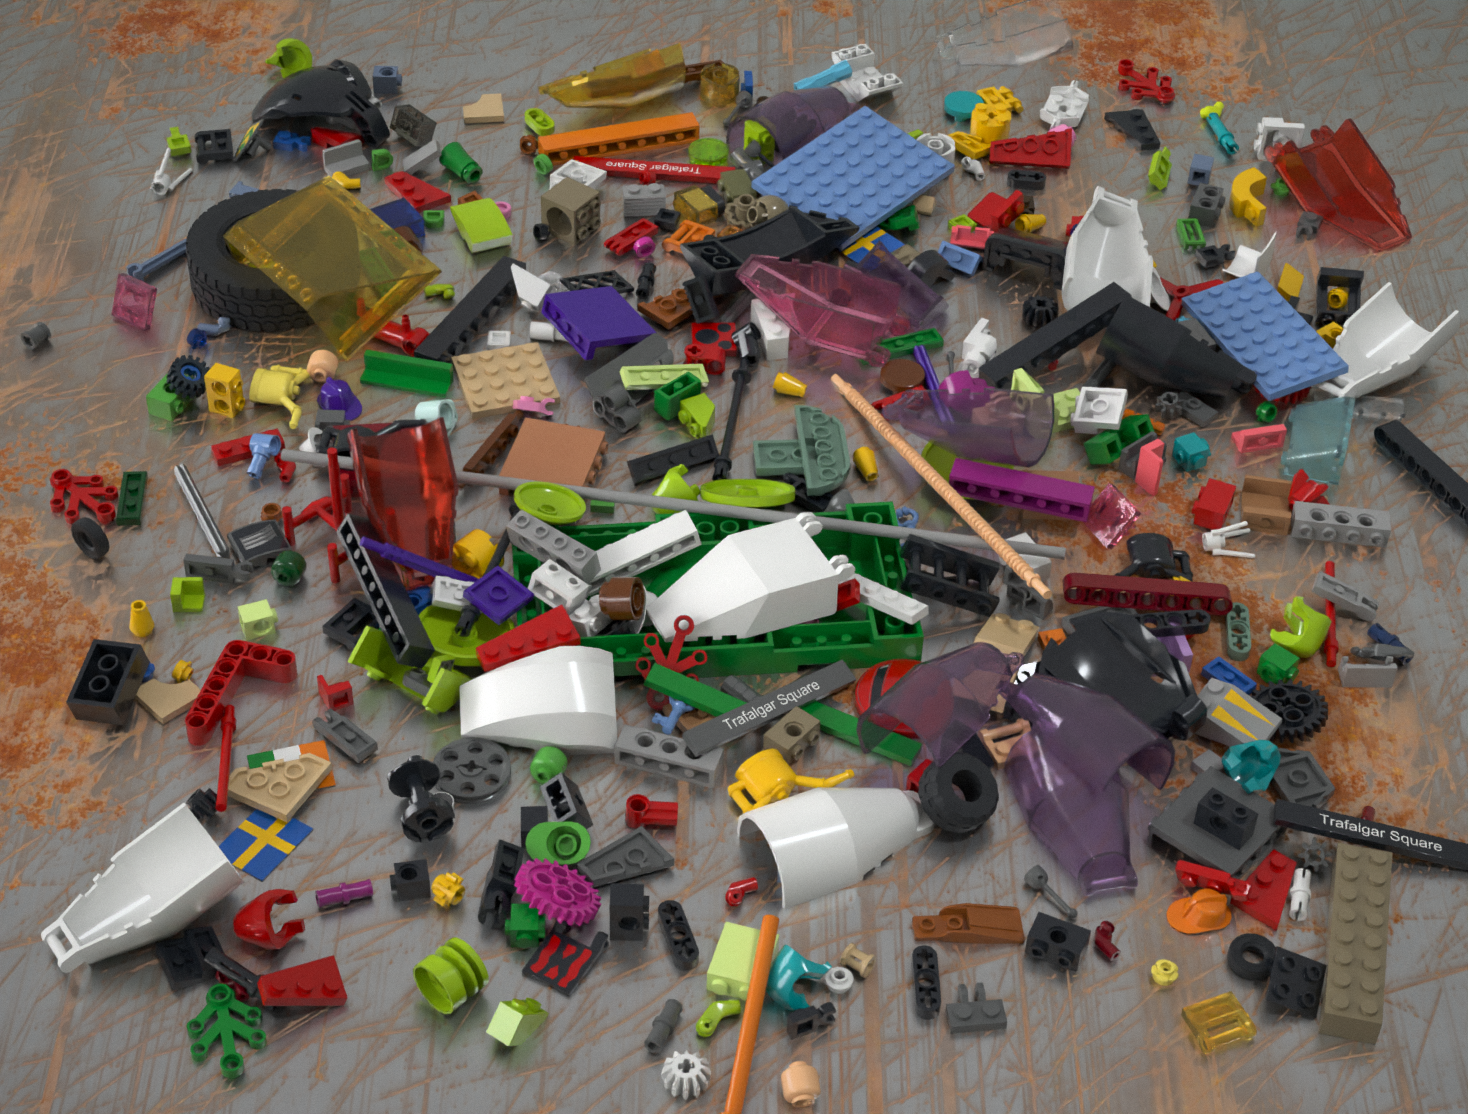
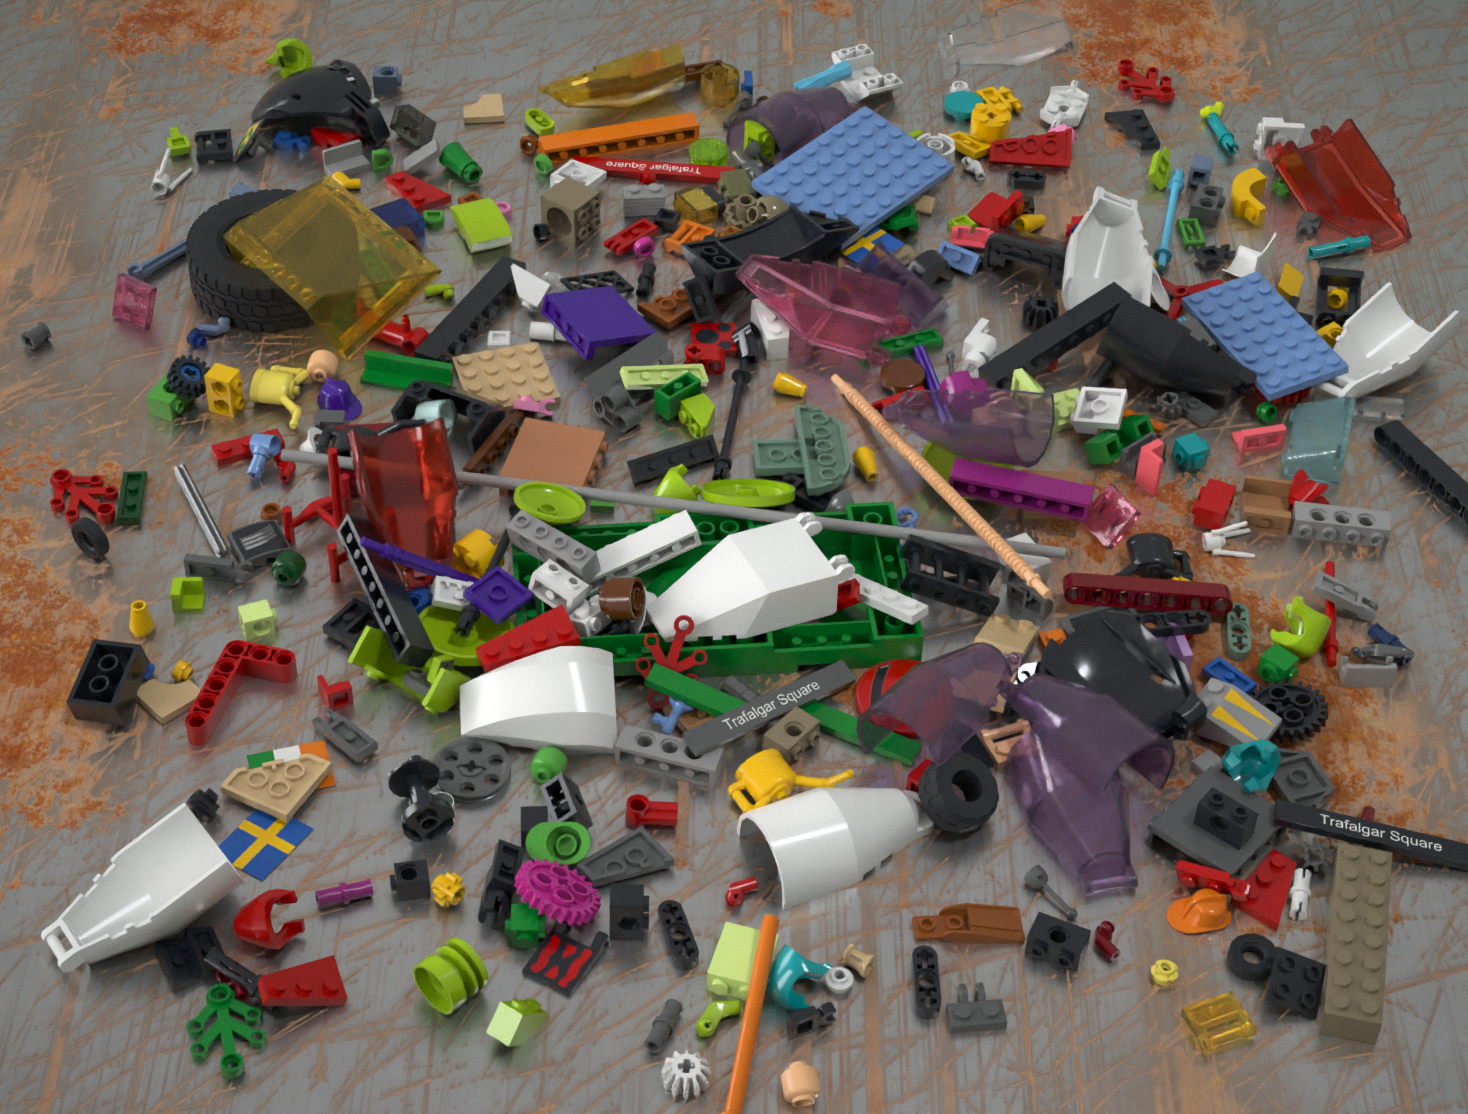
(227, 726): red bar -> none
(478, 409): none -> black windscreen
(959, 86): none -> white plate
(1175, 186): none -> medium azure bar
(1346, 245): none -> teal pin

